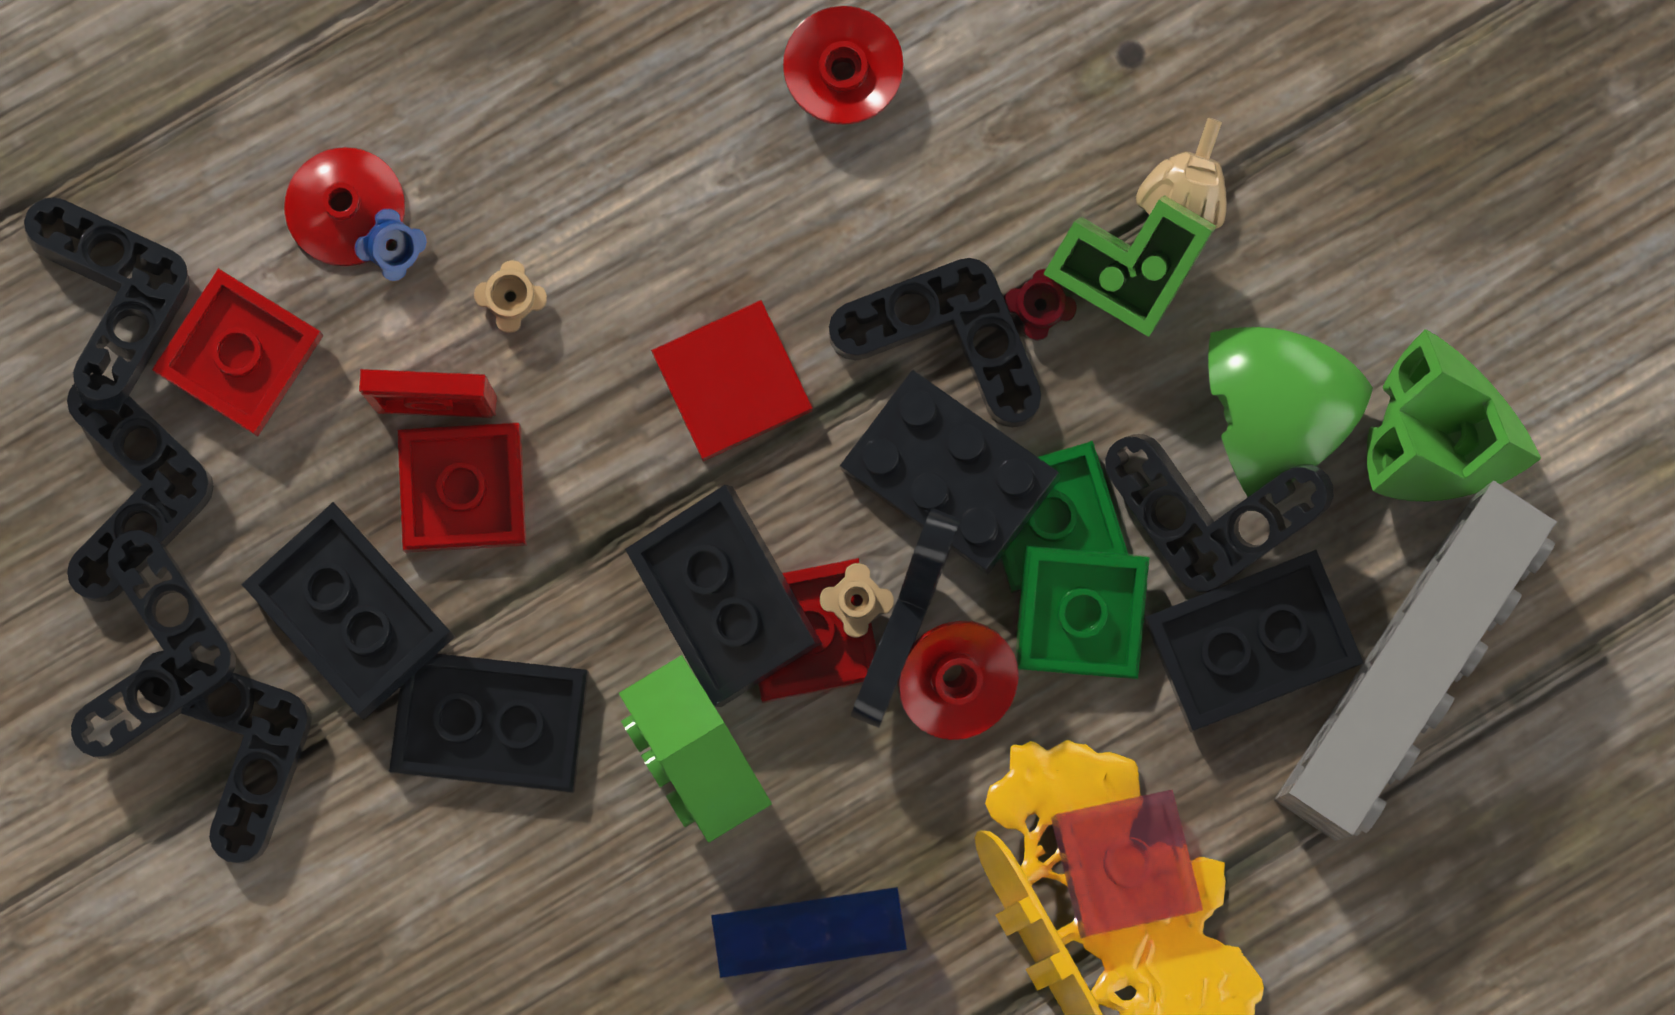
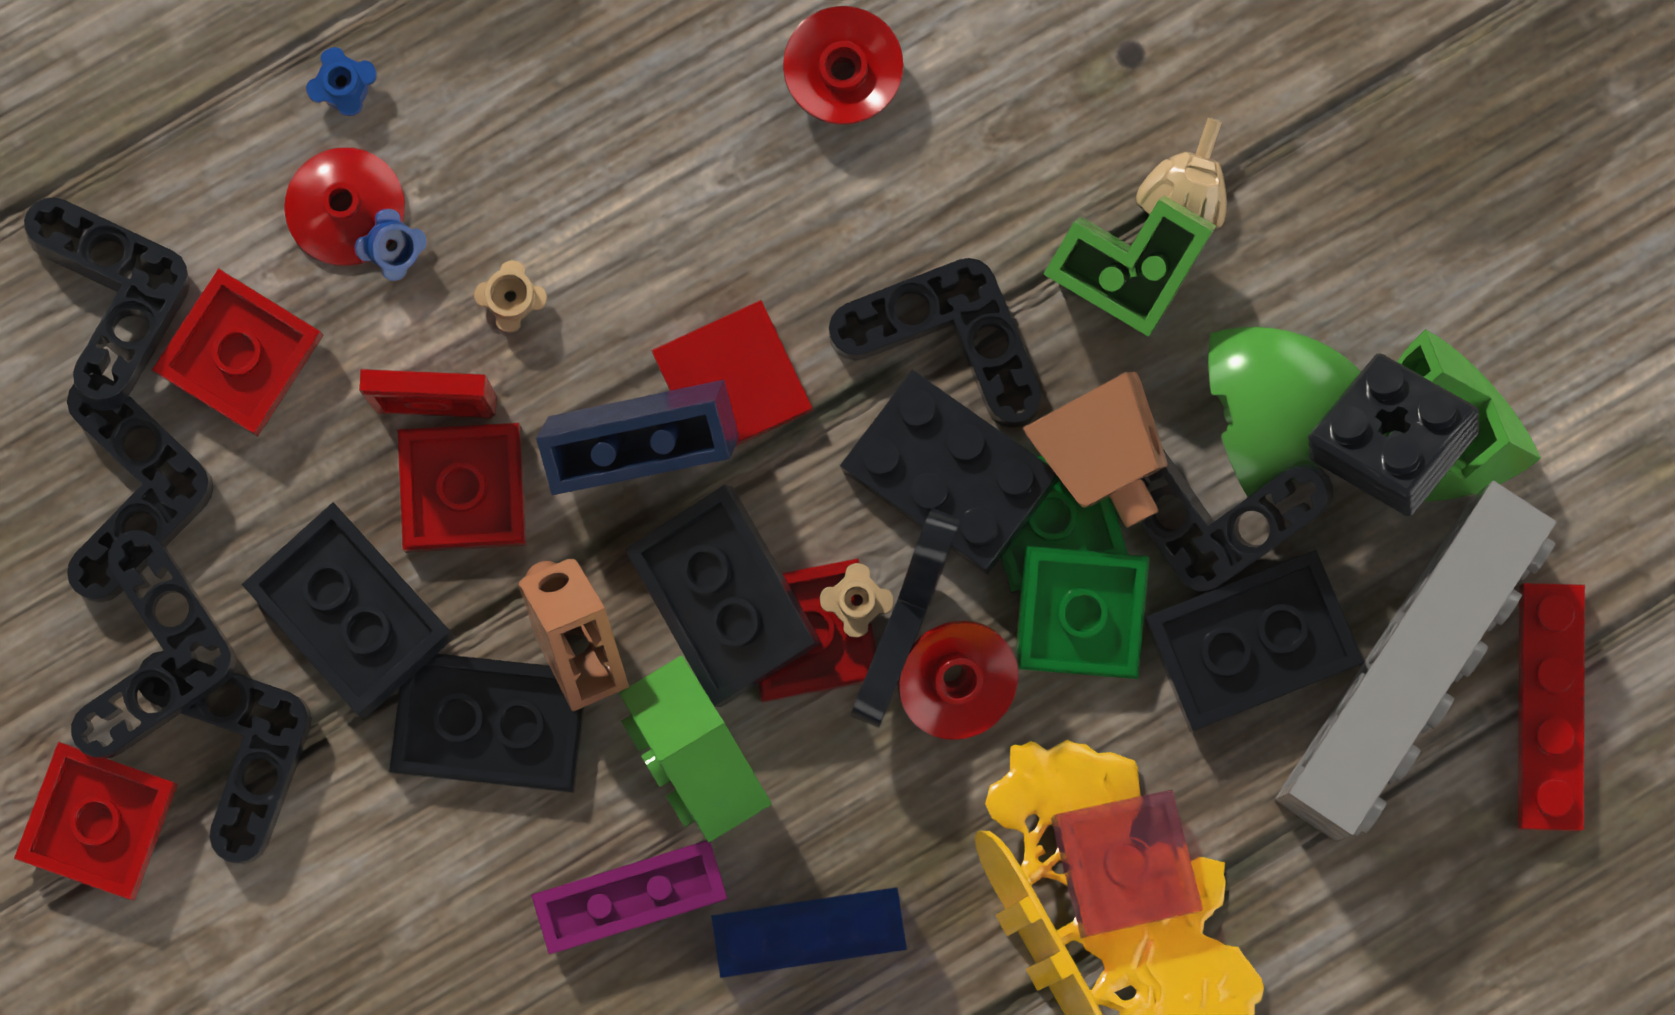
(96, 821): none -> red plate
(346, 98): none -> blue plate
(563, 605): none -> nougat torso
(629, 897): none -> magenta plate
(638, 437): none -> dark blue brick
(1040, 321): dark red plate -> none
(1104, 447): none -> nougat torso
(1397, 466): none -> black brick
(1551, 707): none -> red plate

